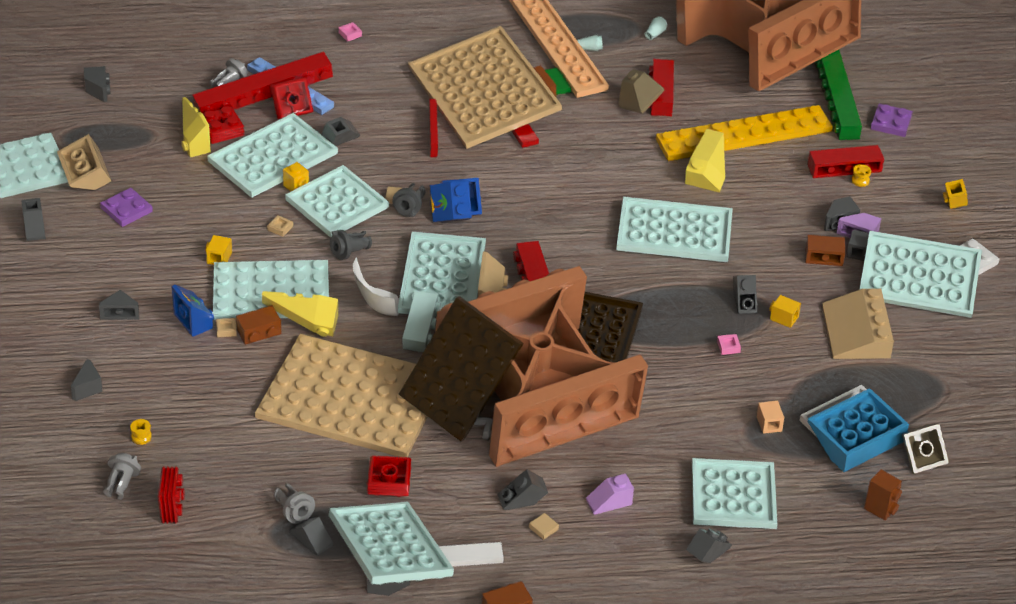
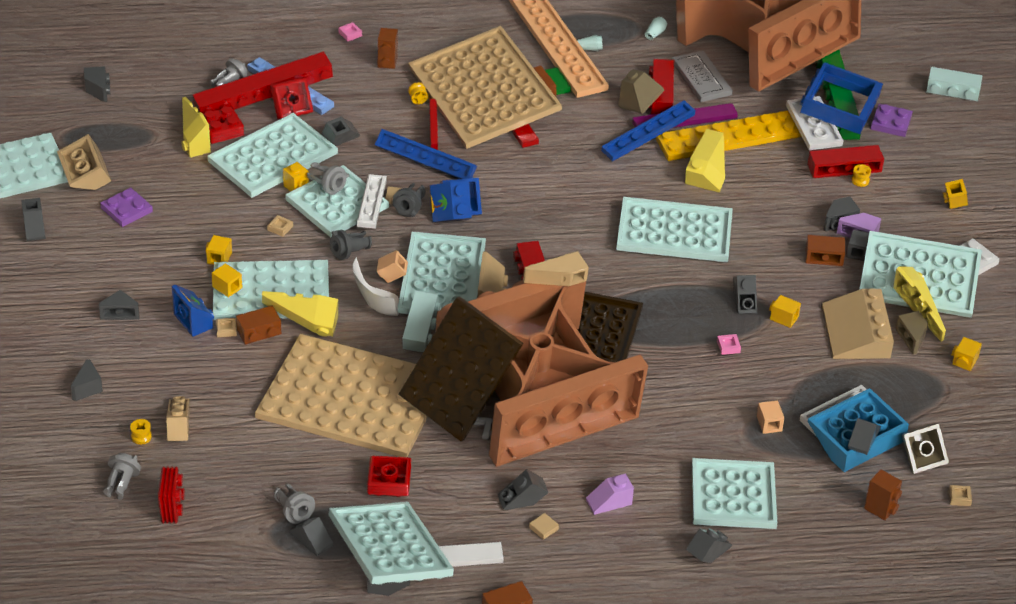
(178, 419): none -> tan slope
(226, 280): none -> yellow brick
(332, 180): none -> light grey piece
(371, 201): none -> white tile
(387, 48): none -> dark orange brick
(392, 266): none -> light nougat brick
(418, 93): none -> yellow wheel
(425, 155): none -> blue plate
(560, 271): none -> tan slope
(648, 130): none -> blue plate
(701, 116): none -> magenta tile
(702, 76): none -> light grey tile
(815, 132): none -> white plate
(846, 80): none -> blue window
(863, 436): none -> dark grey slope
(912, 329): none -> dark tan slope
(915, 293): none -> light yellow wedge
(954, 84): none -> light aqua brick
(960, 495): none -> tan tile
(966, 353): none -> yellow brick

